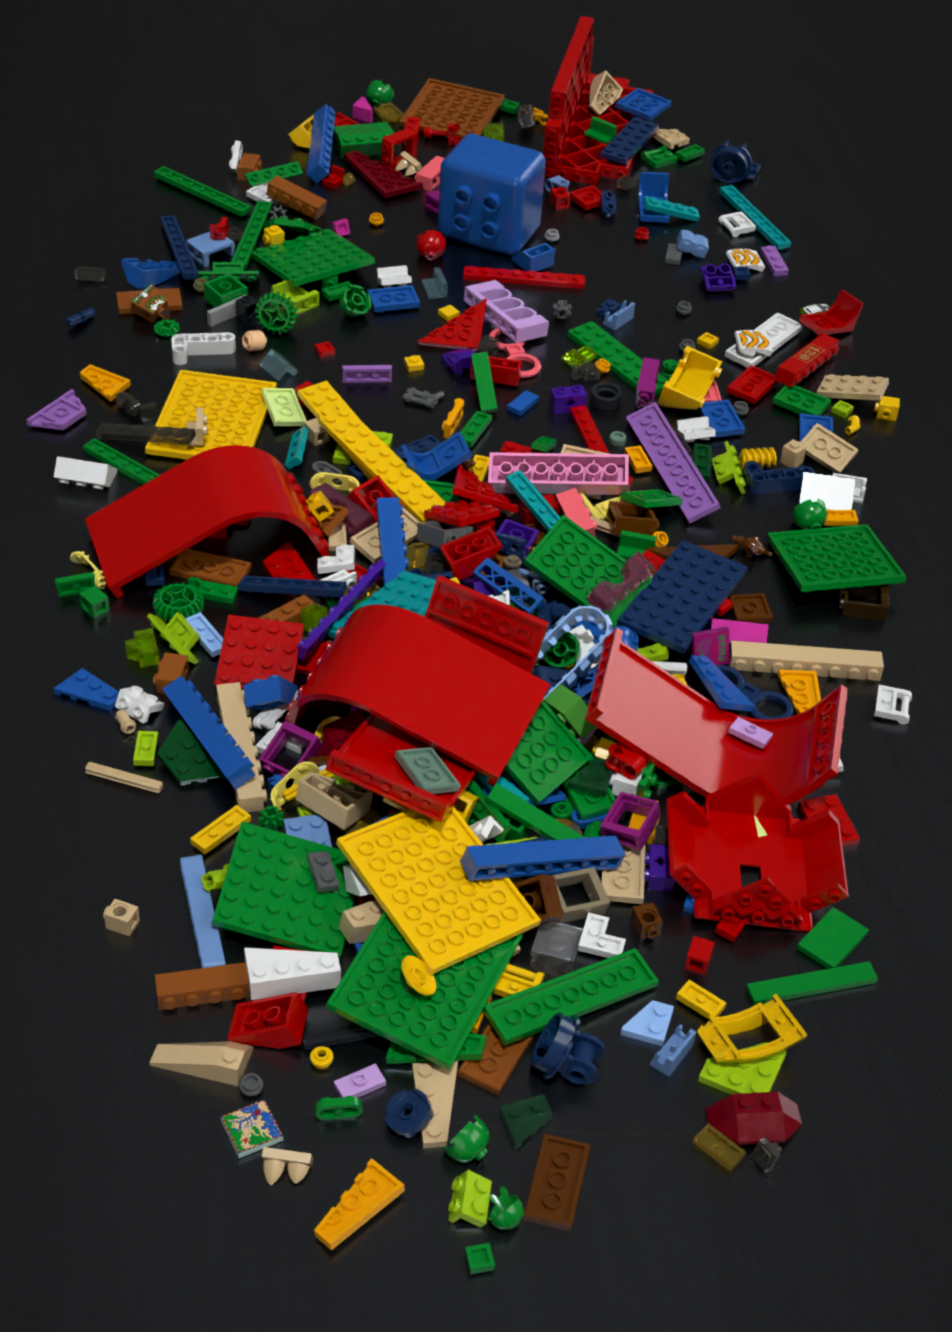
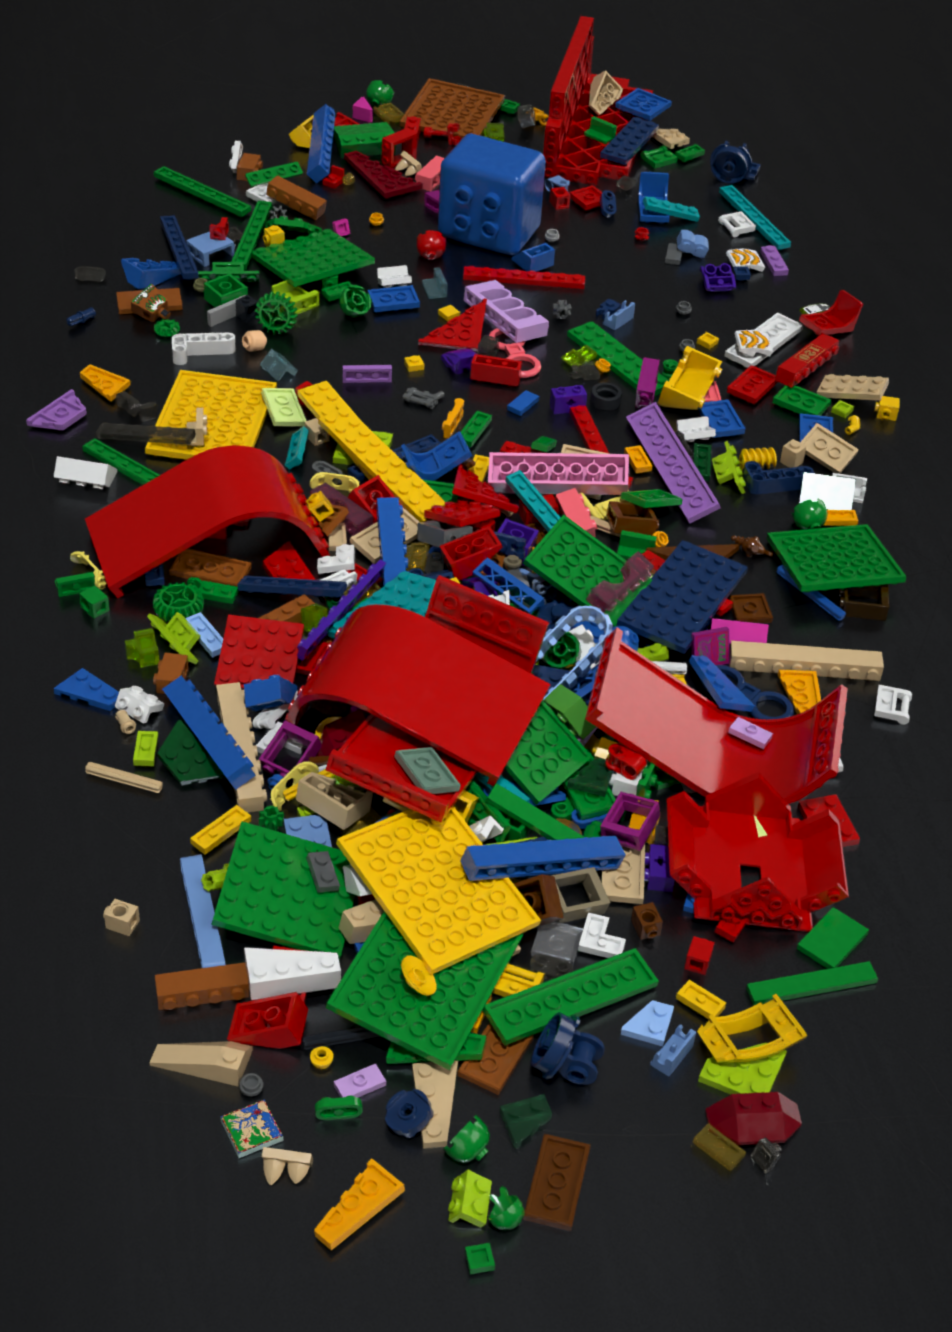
(324, 349): red tile -> none
(484, 382): green tile -> none
(617, 438): sand green tile -> none
(741, 408): dark grey plate -> none
(815, 596): none -> blue axle

